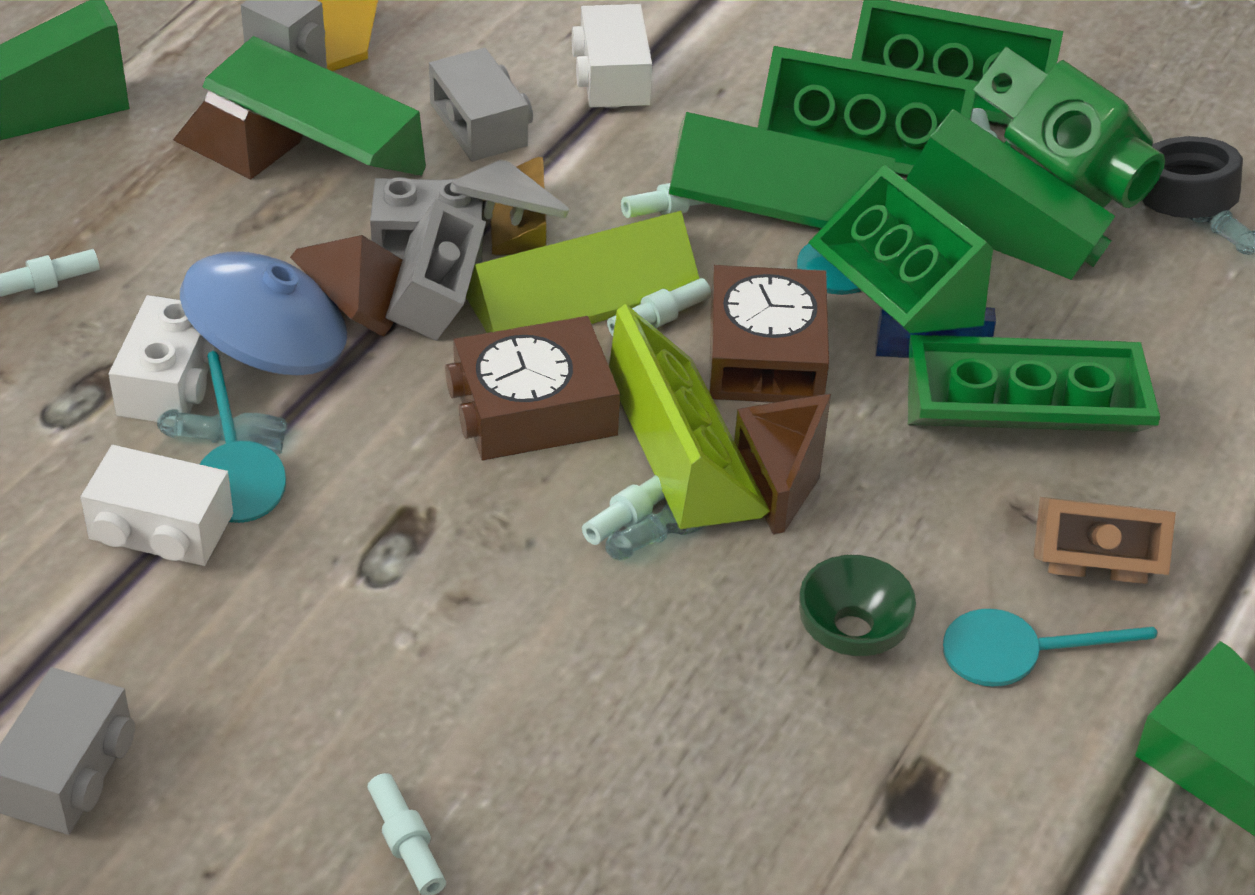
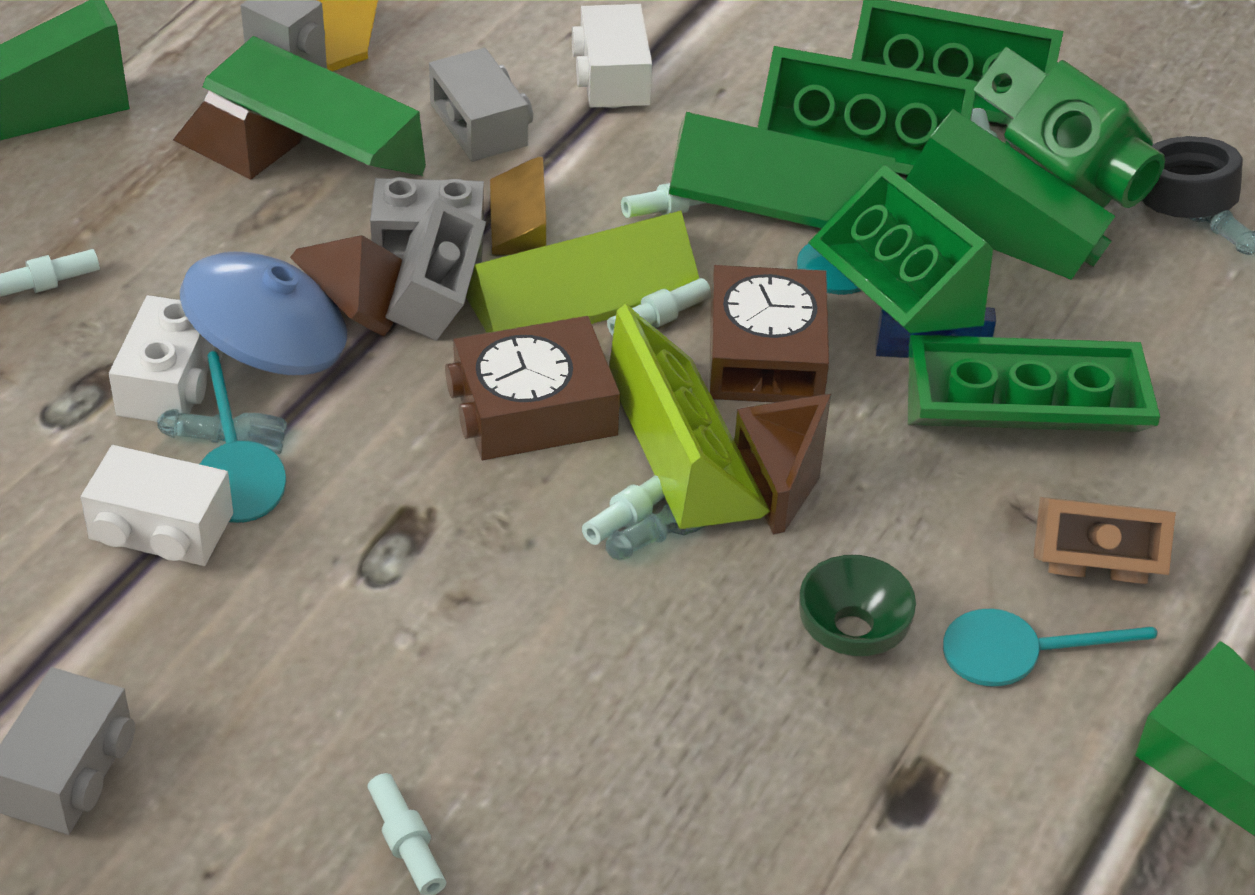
(508, 186): light grey piece -> none

